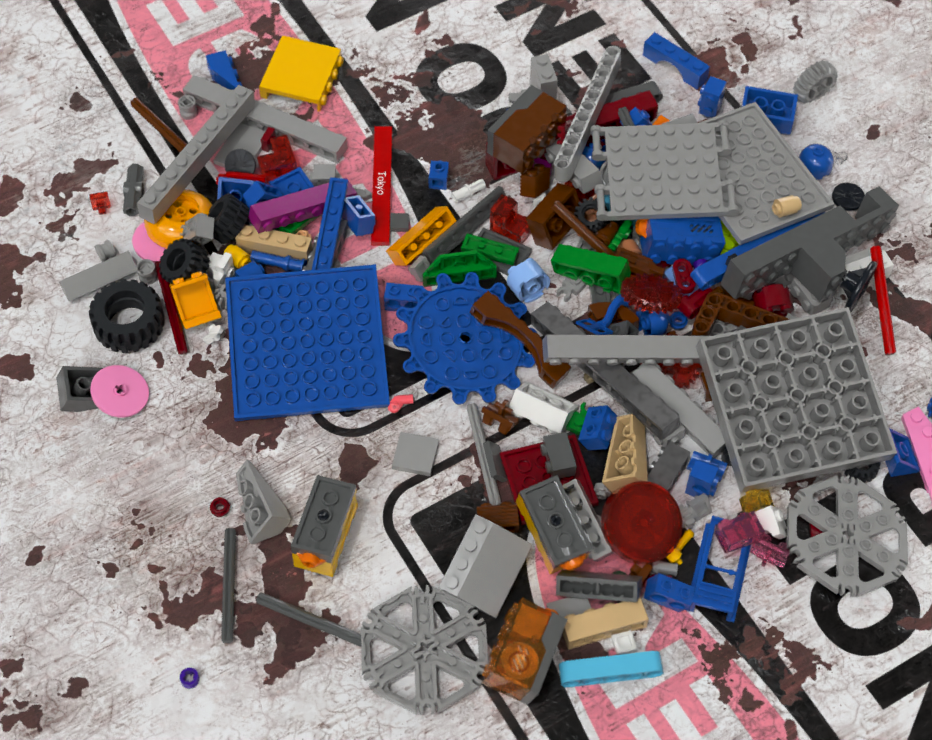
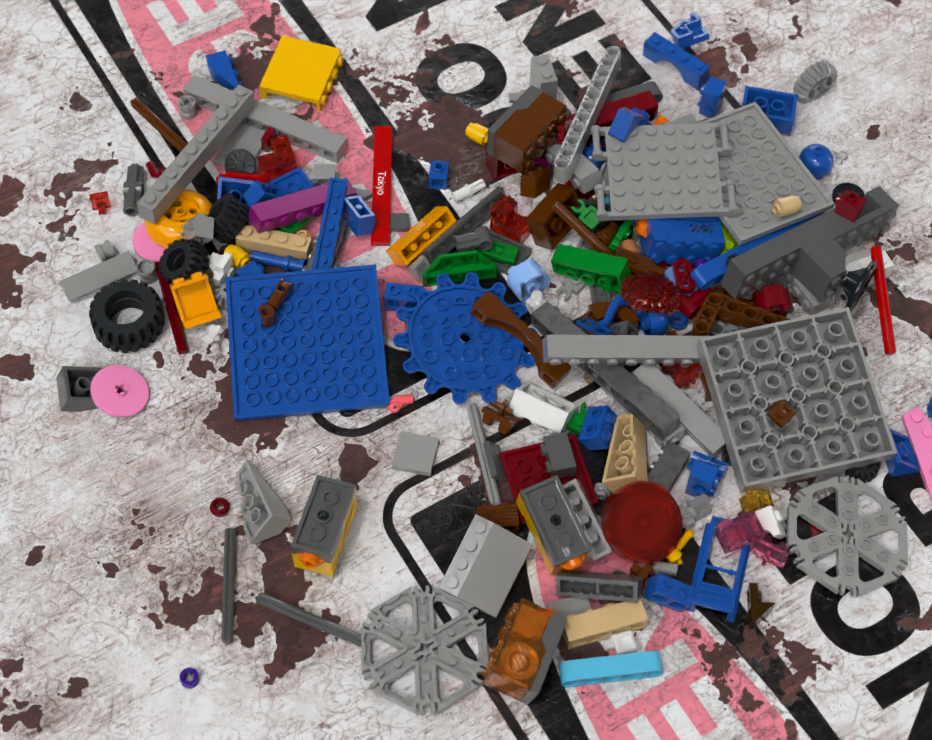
(154, 172): none -> dark red arm
(274, 302): none -> reddish brown piece
(477, 133): none -> yellow brick
(479, 238): none -> dark grey piece
(536, 300): none -> white piece
(587, 215): none -> green plate
(624, 124): none -> blue slope
(689, 32): none -> blue slope
(756, 609): none -> dark brown slope
(781, 414): none -> reddish brown tile
(849, 205): none -> dark red brick

